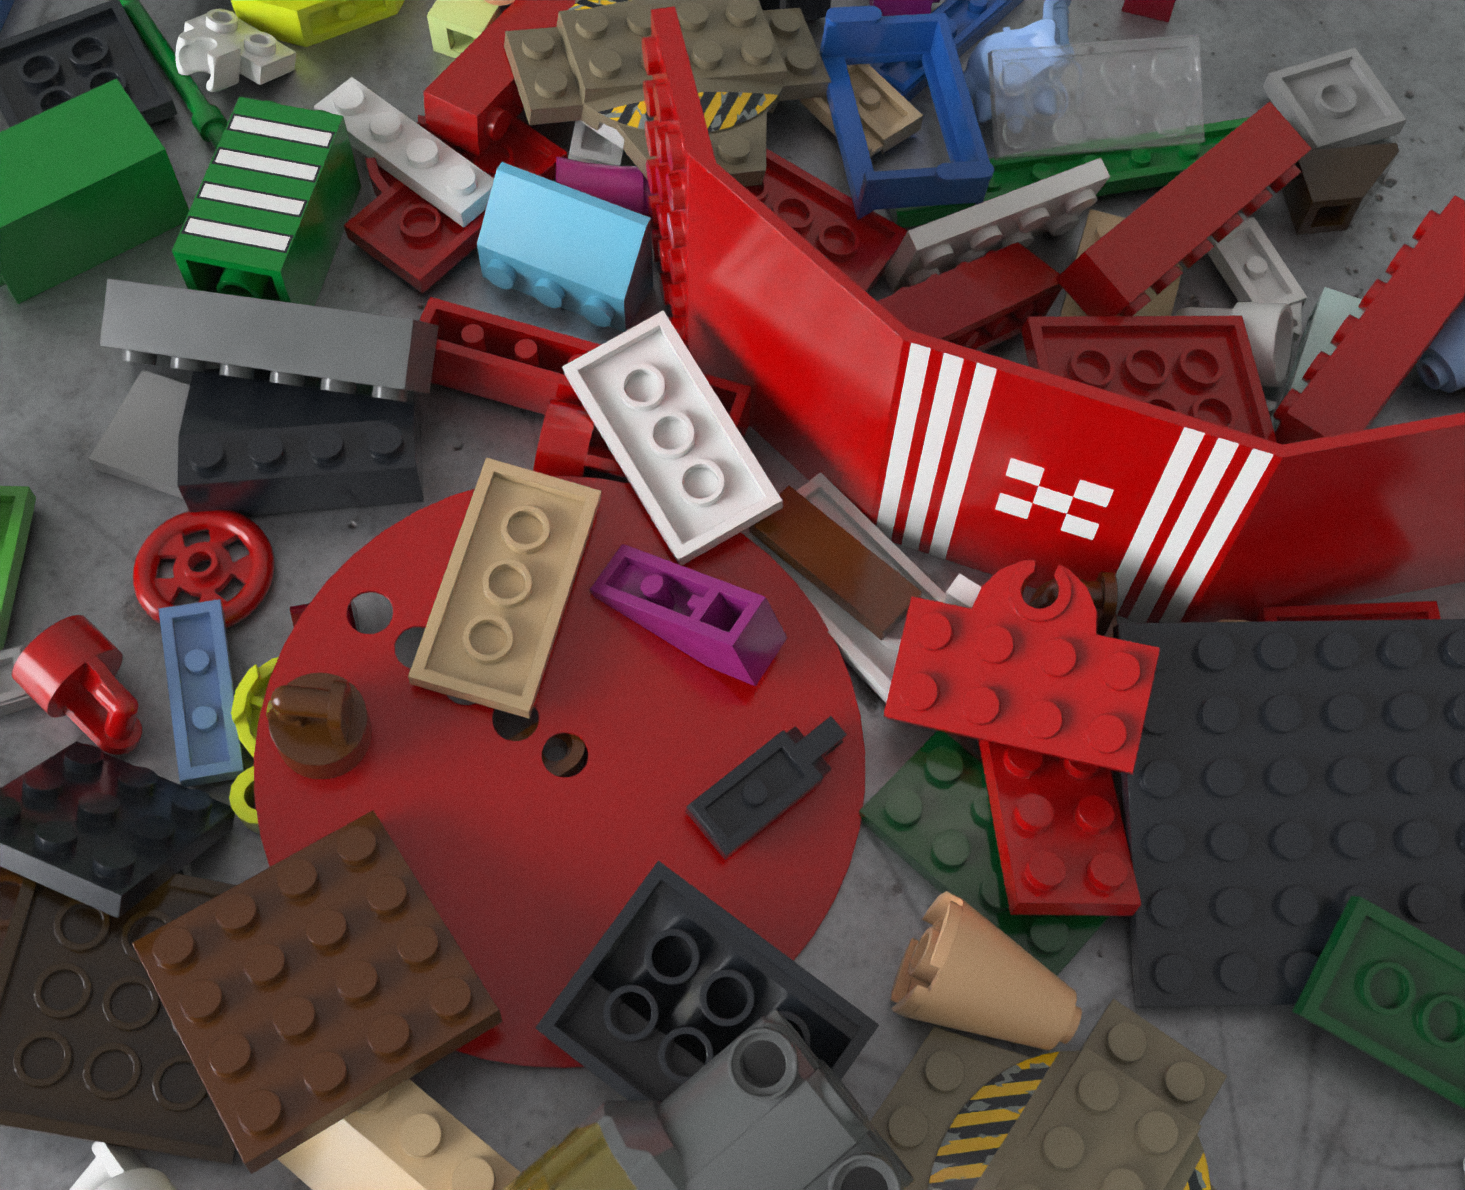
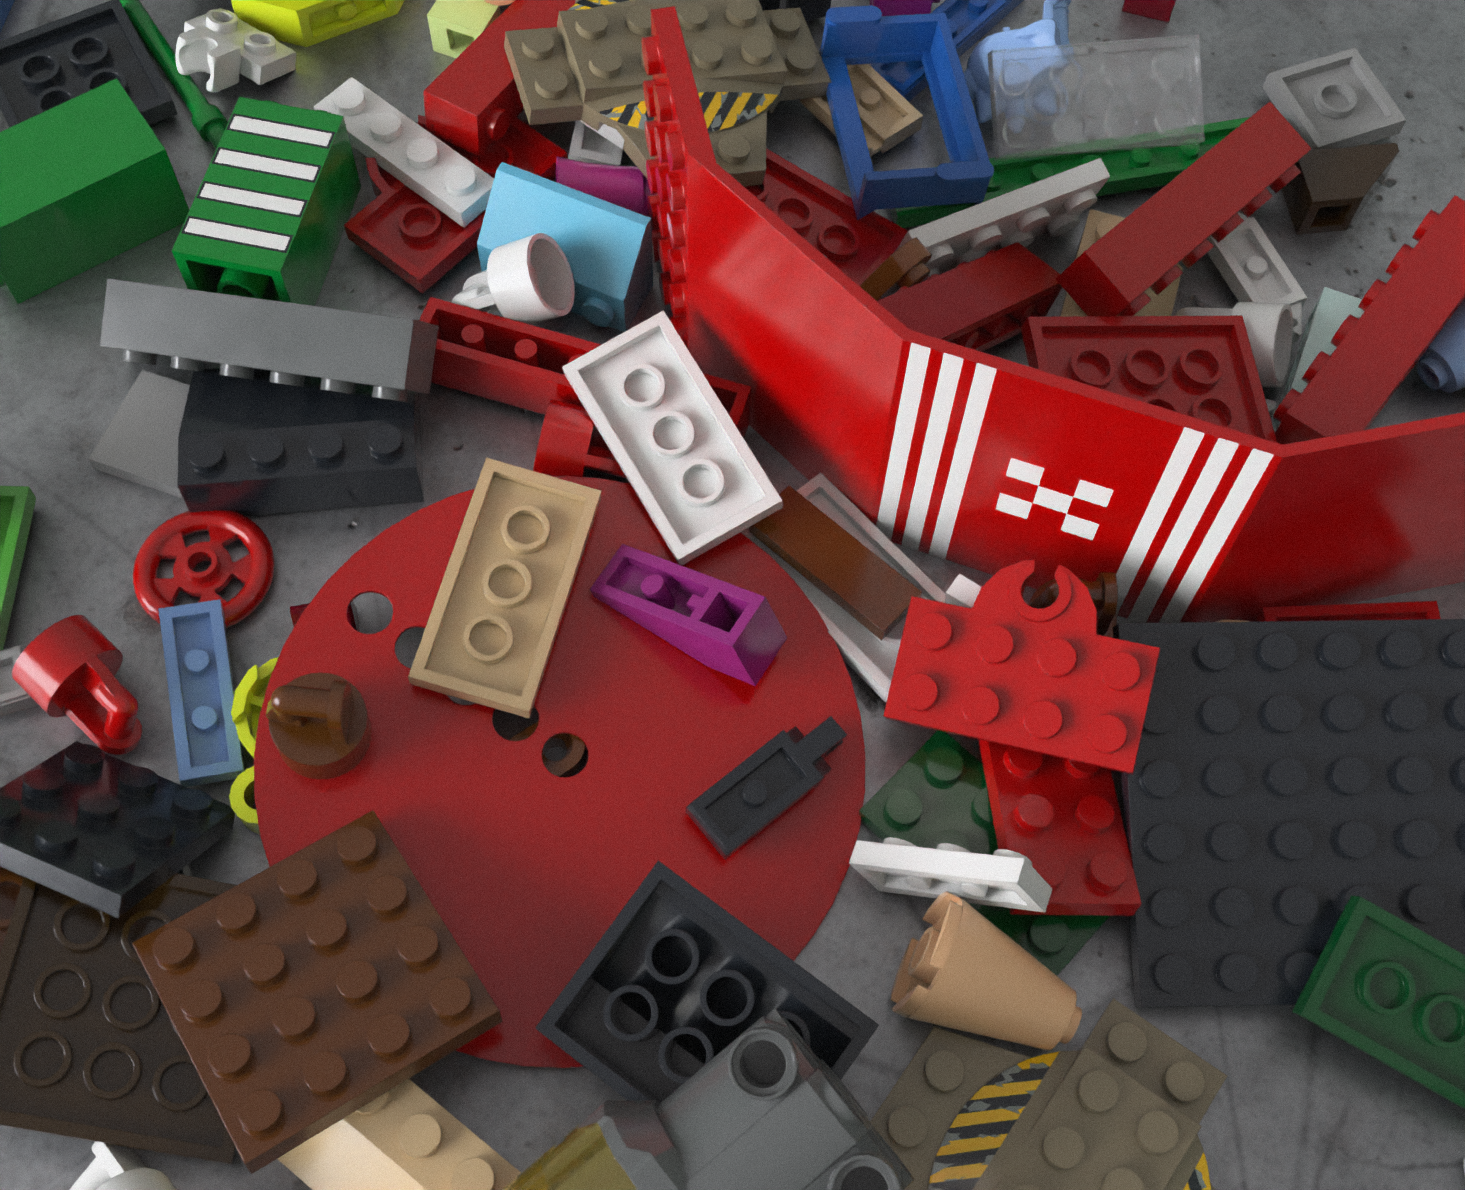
(523, 281): none -> white piece
(901, 269): none -> dark orange plate
(984, 879): none -> white plate

